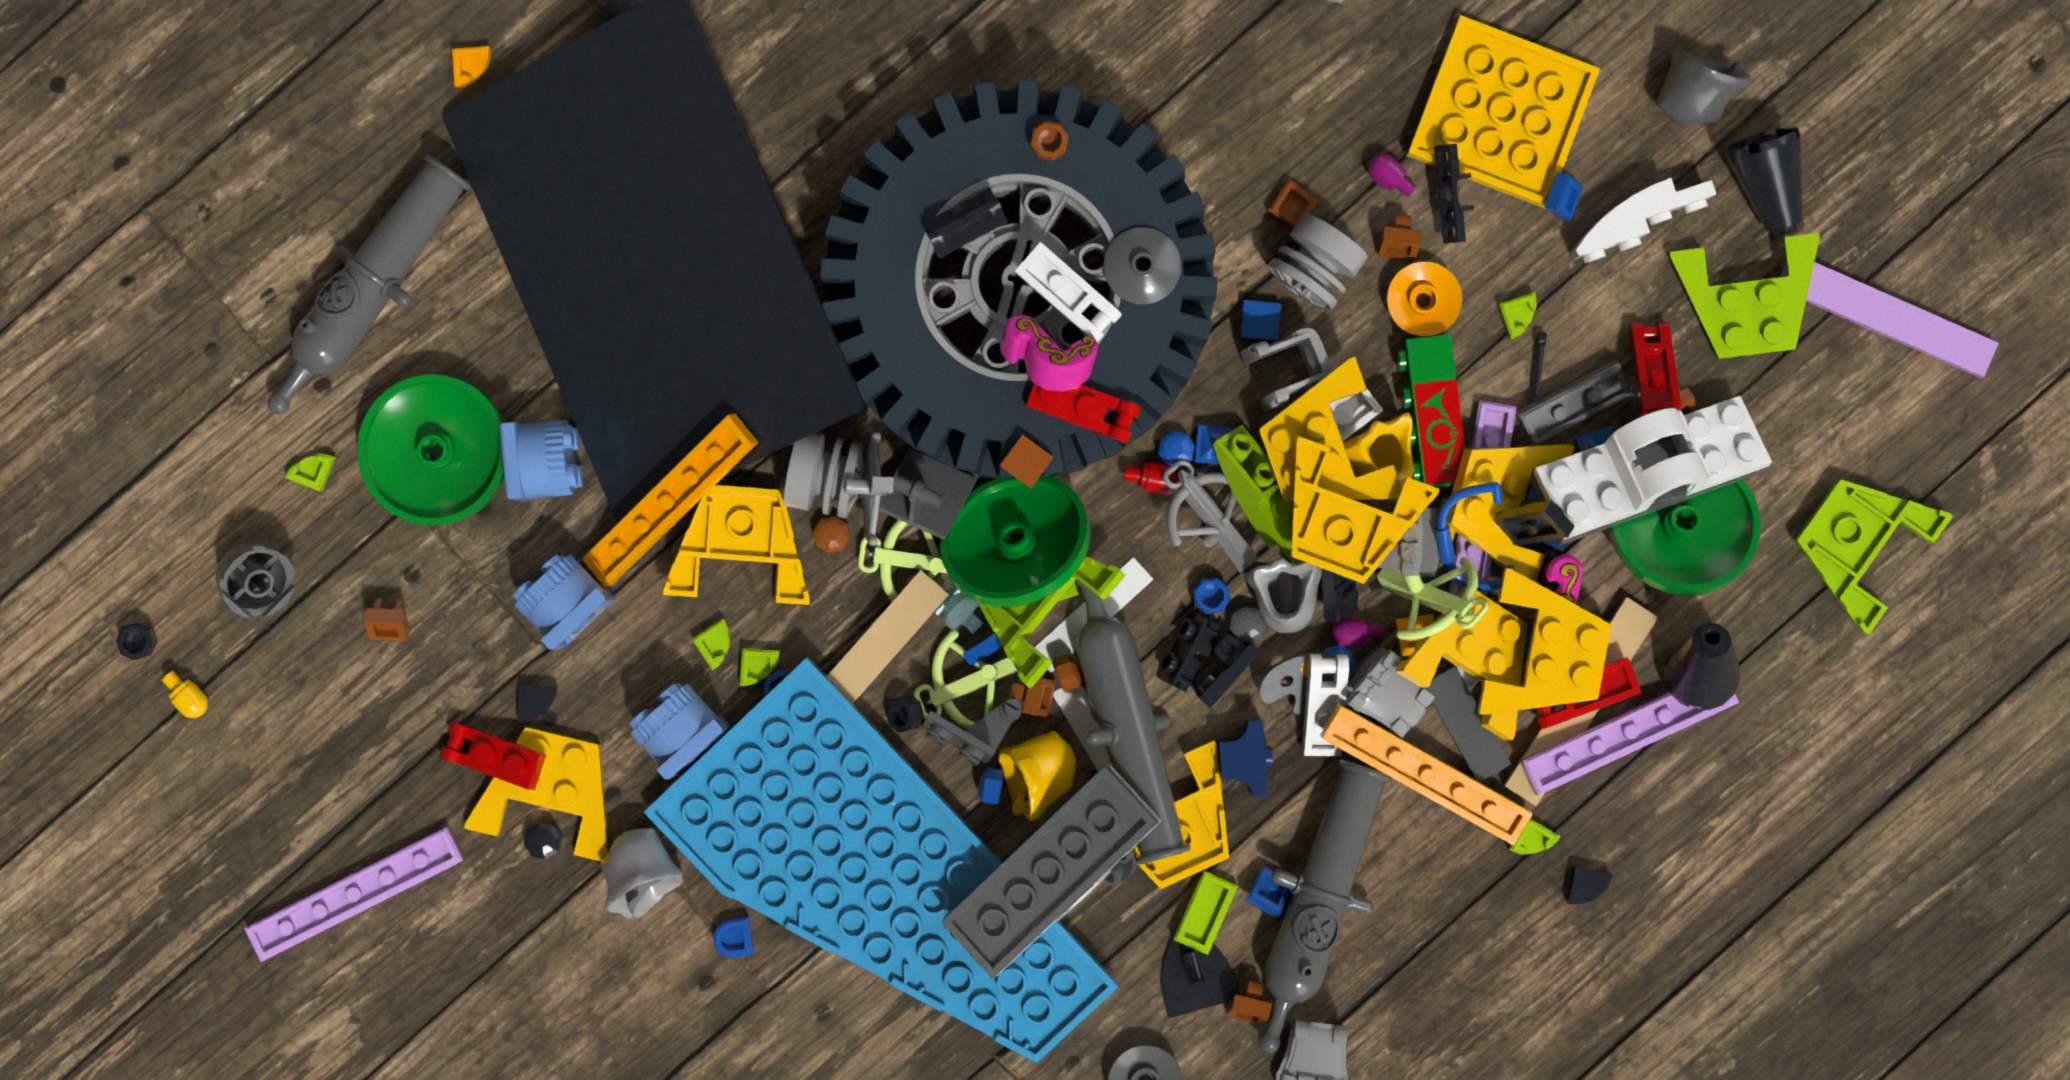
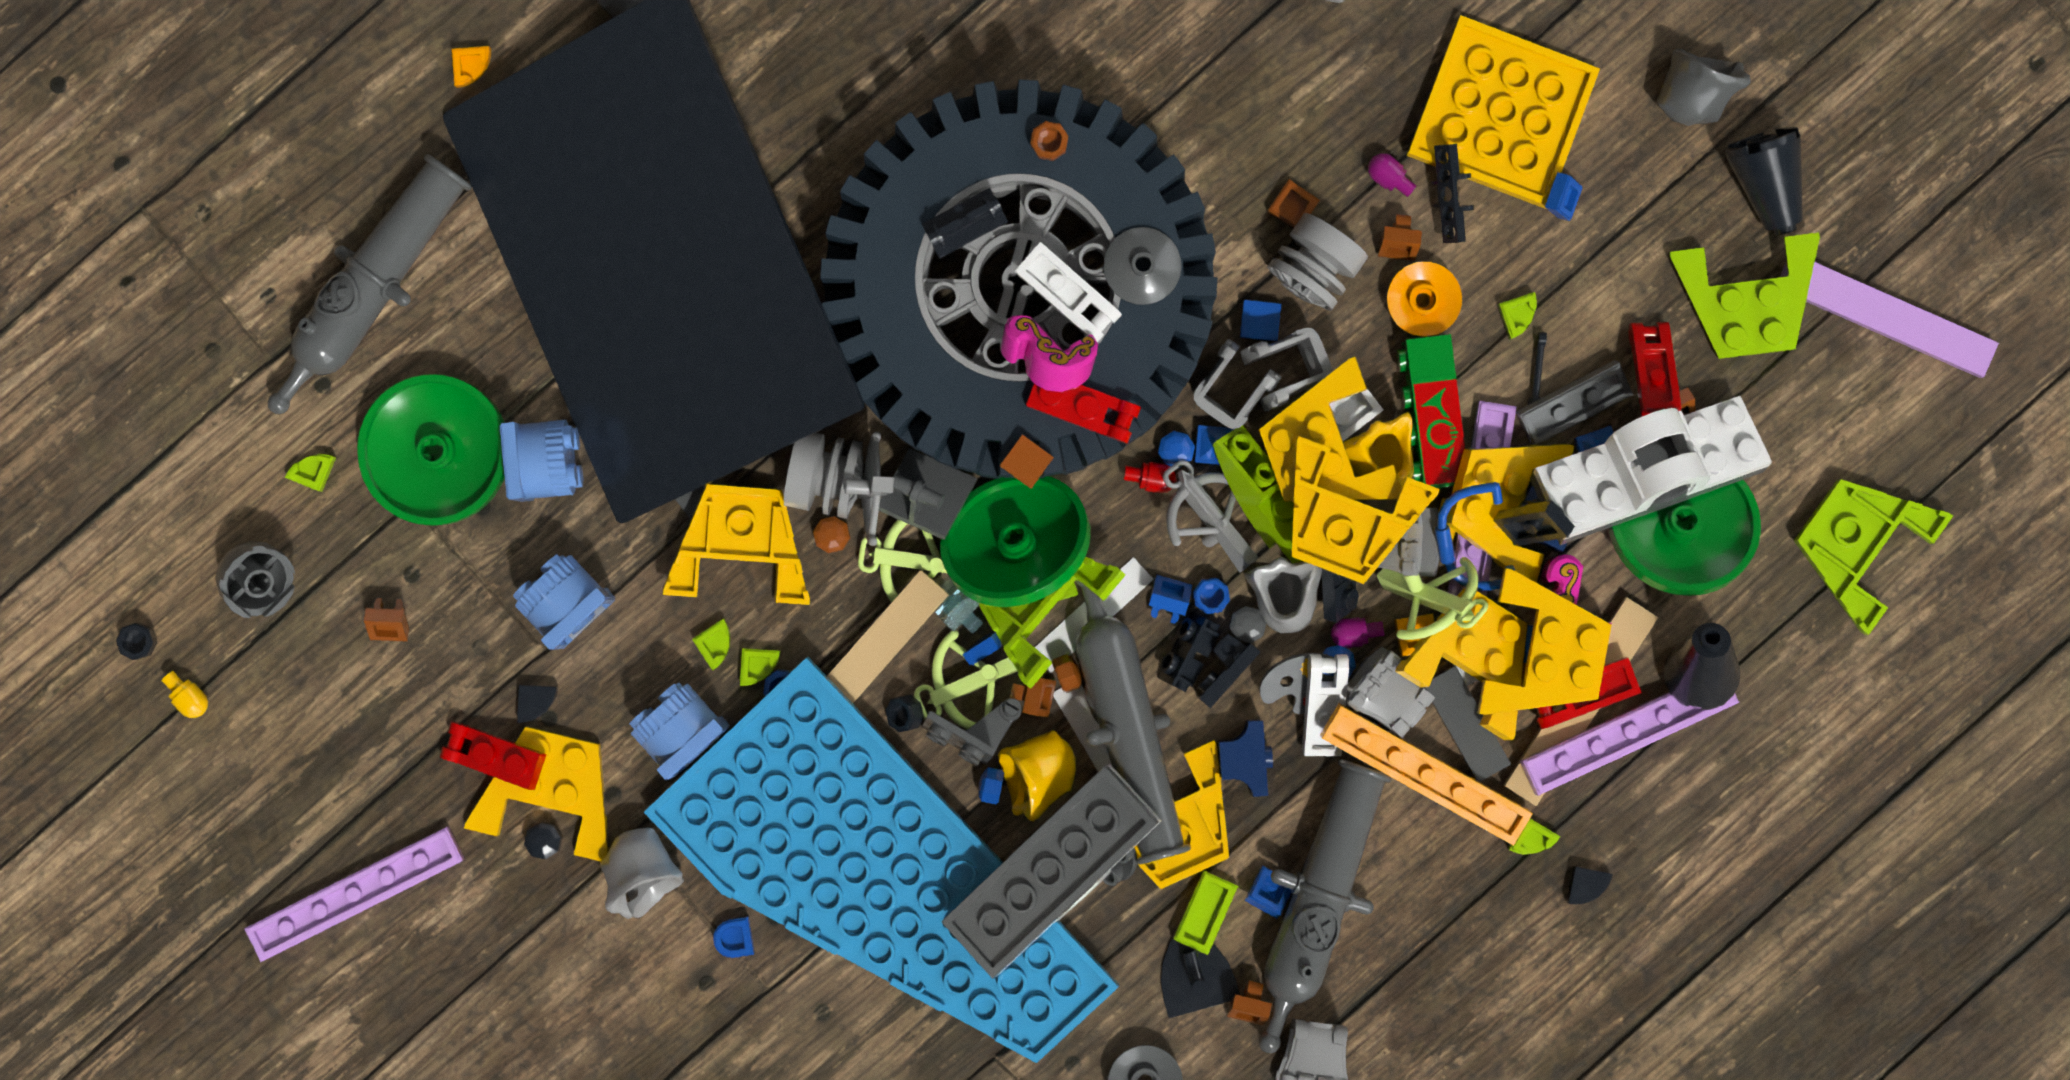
(670, 500): light orange plate -> none
(1170, 596): none -> blue tile
(1217, 411): none -> light grey piece
(1628, 223): white slope -> none

